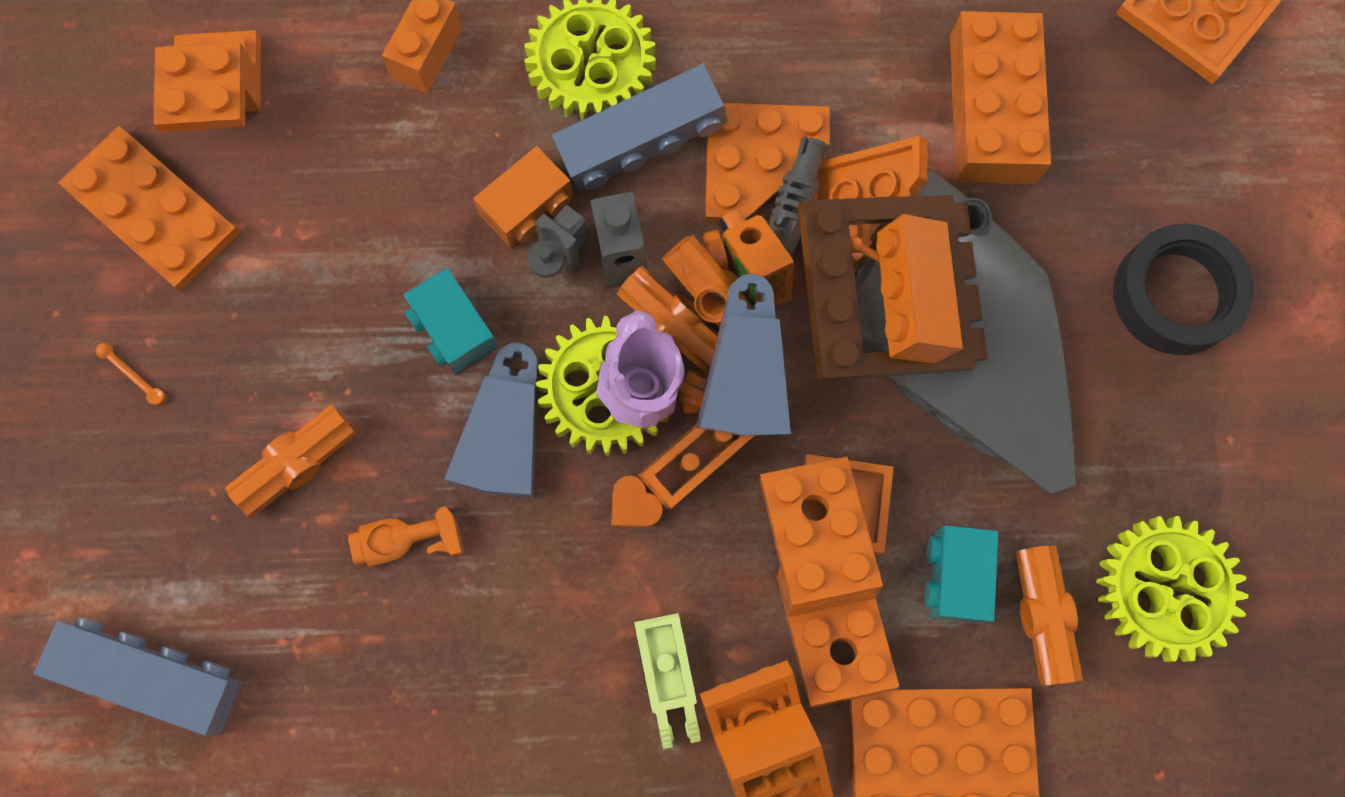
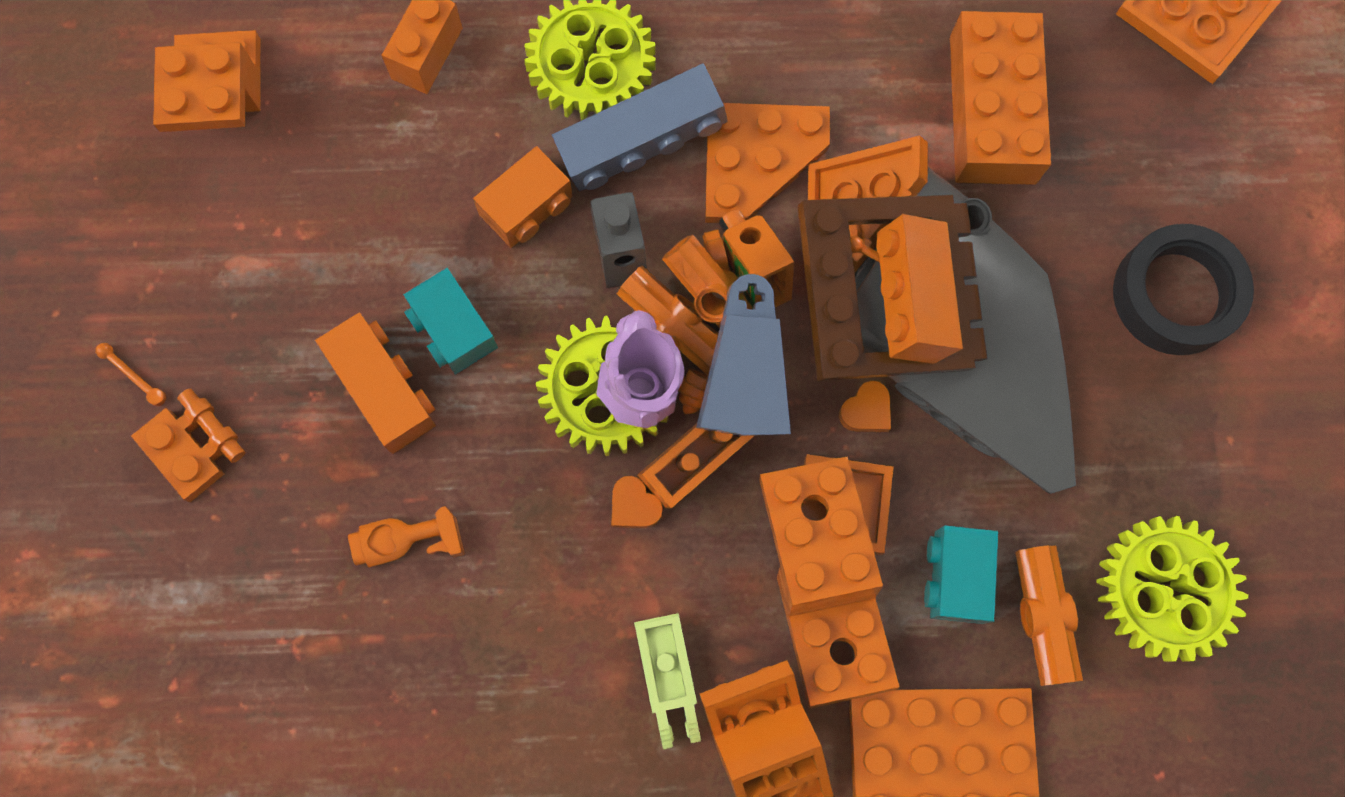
(139, 677): sand blue brick -> none
(149, 208): orange plate -> none
(179, 455): none -> orange plate
(290, 461): orange piece -> none
(377, 382): none -> orange brick
(500, 433): sand blue piece -> none
(558, 243): dark grey hips -> none
(798, 186): dark grey hinge -> none
(868, 409): none -> orange tile

